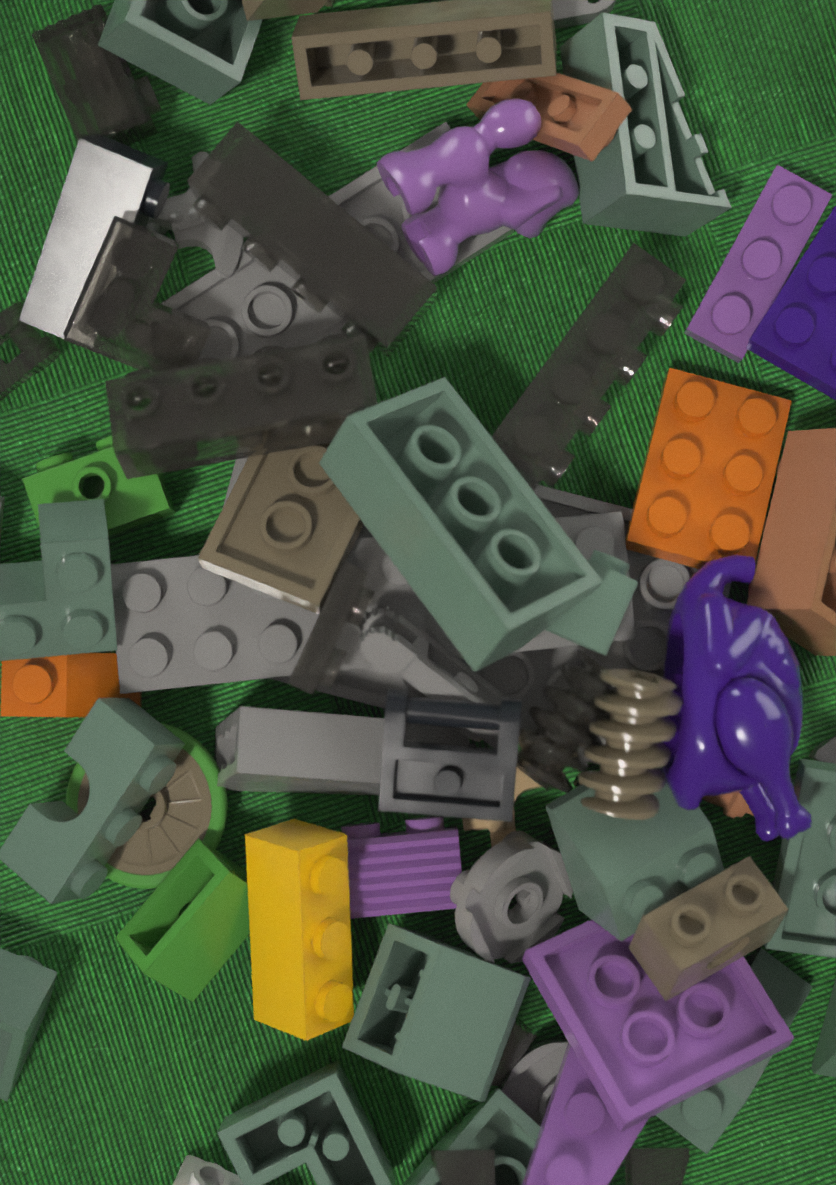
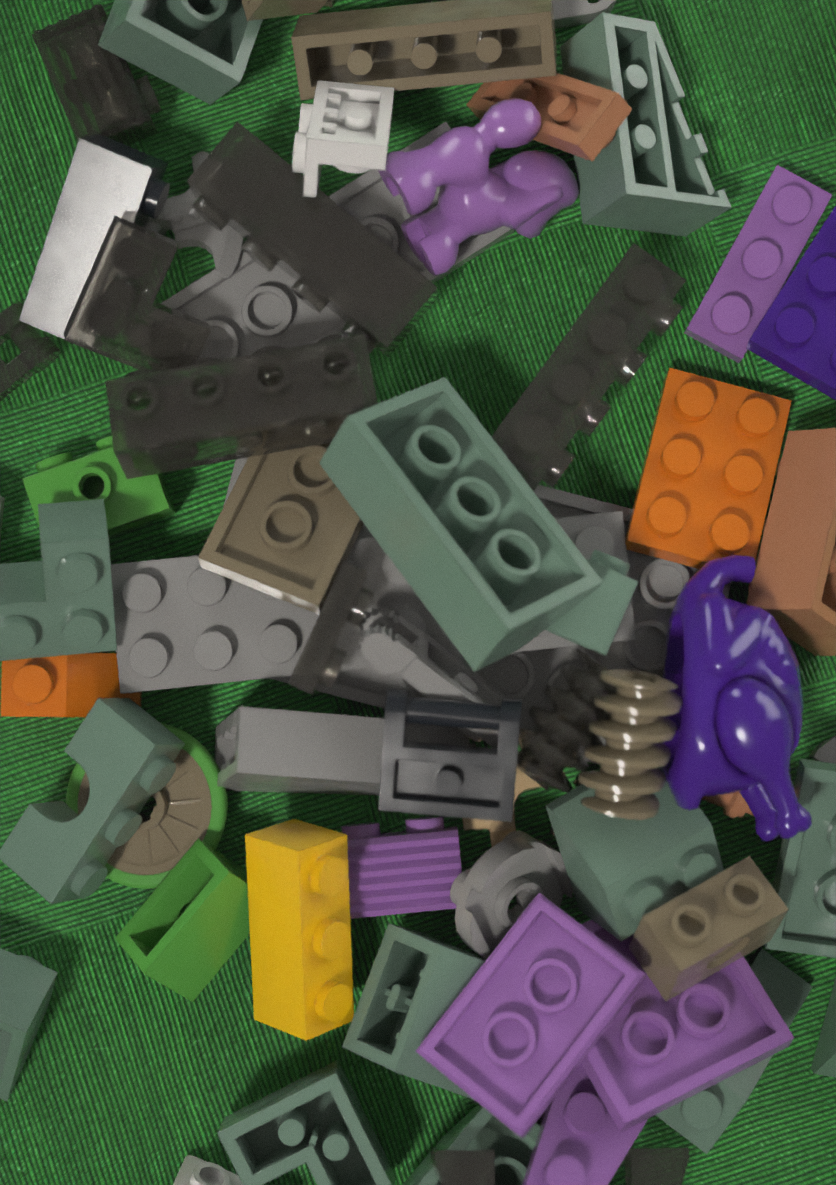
(342, 129): none -> white bracket
(531, 1014): none -> medium lavender tile

